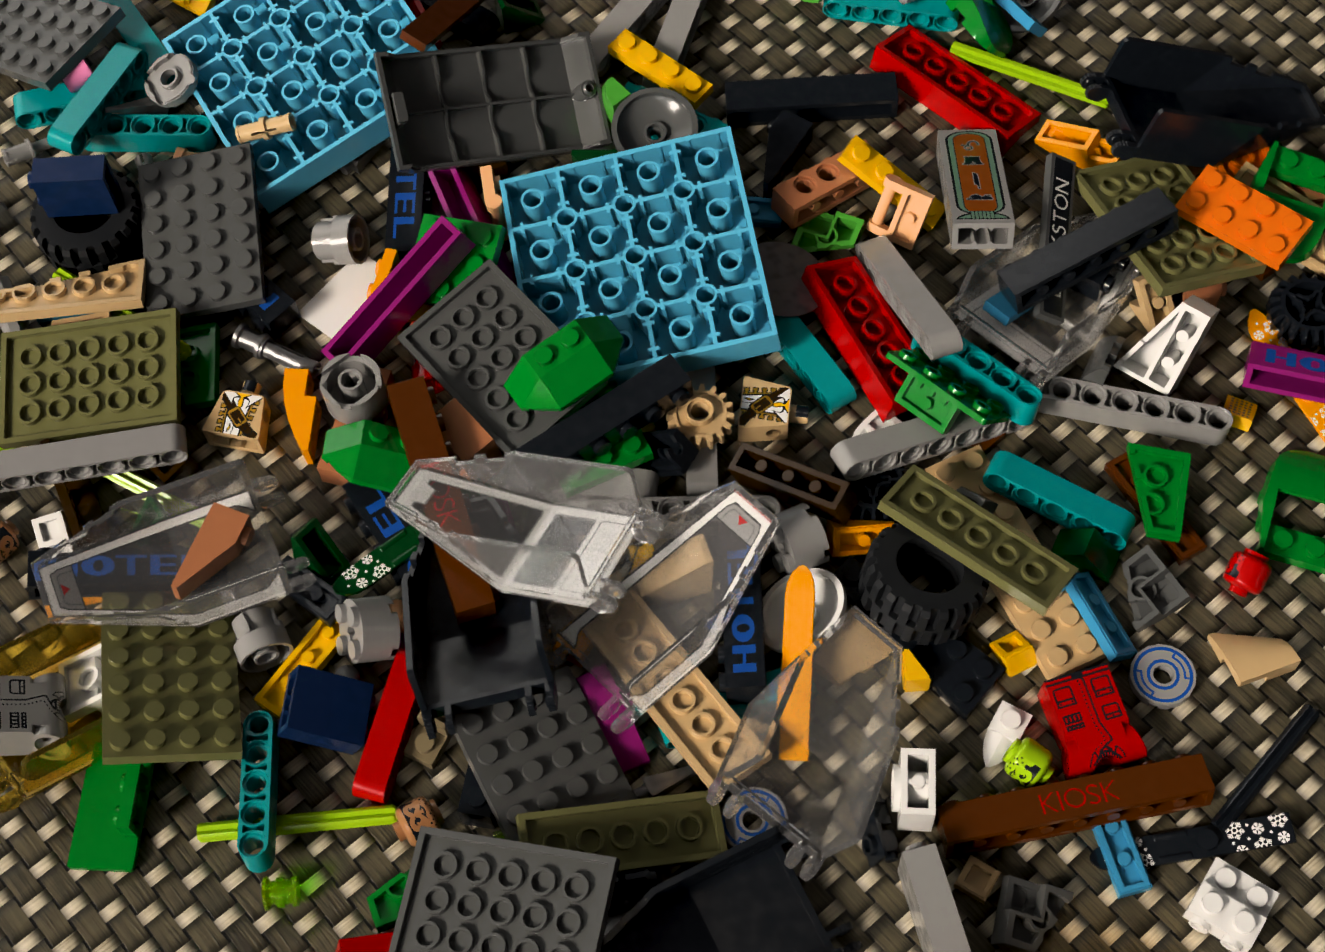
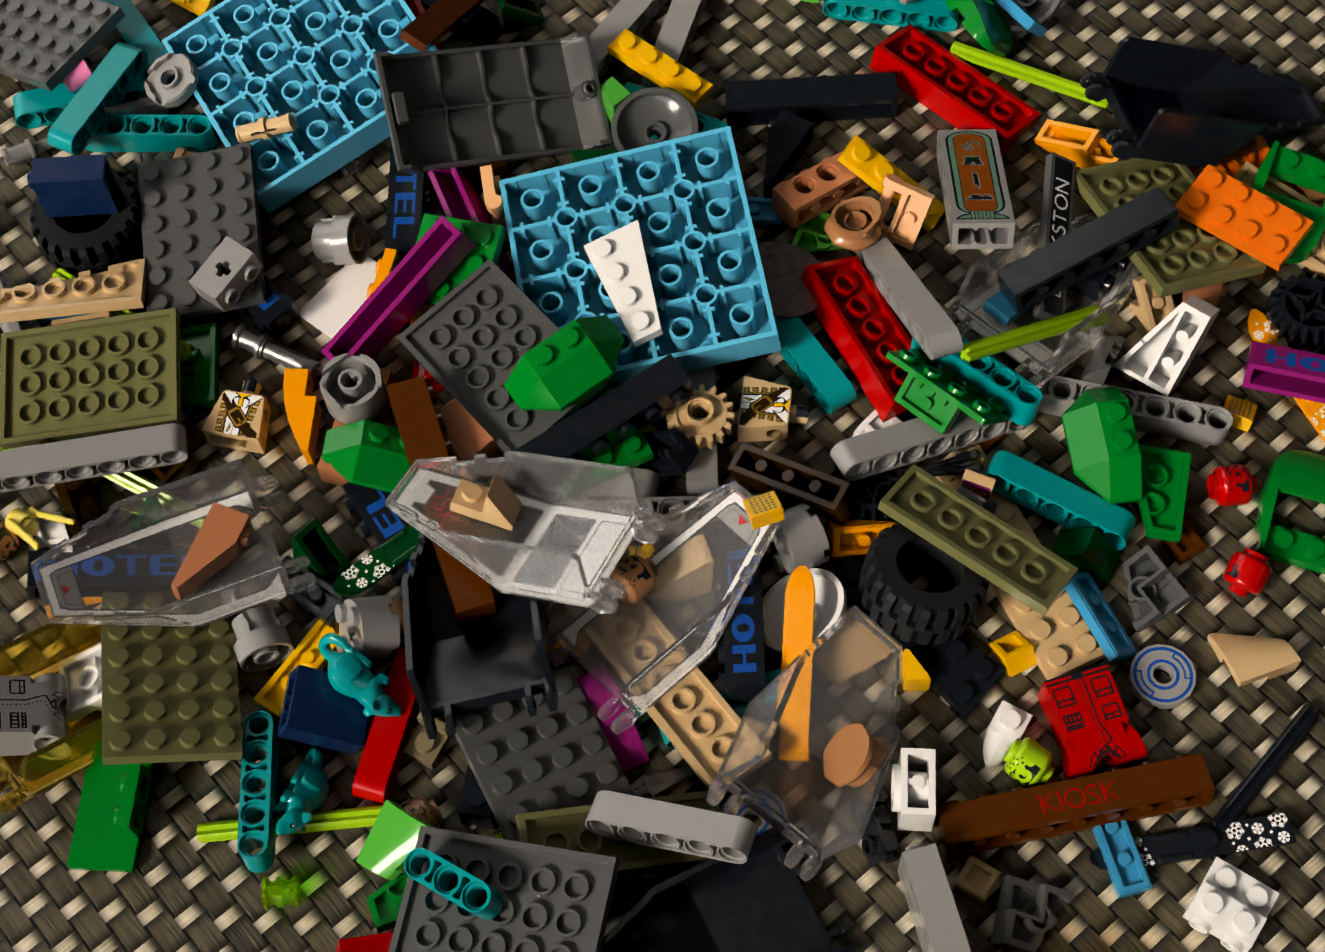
(26, 525): none -> light yellow plant
(226, 274): none -> light grey brick
(304, 794): none -> teal animal
(351, 677): none -> teal animal
(390, 841): none -> bright green slope
(438, 879): none -> teal beam
(491, 505): none -> tan slope
(625, 275): none -> white wing
(637, 576): none -> medium nougat head
(671, 826): none -> light grey beam
(764, 509): none -> yellow slope
(853, 756): none -> medium nougat hat
(855, 223): none -> medium nougat hat
(956, 465): none -> black piece
(978, 483): none -> tan tile
(1024, 335): none -> lime axle
(1104, 444): none -> green wedge
(1231, 485): none -> red head

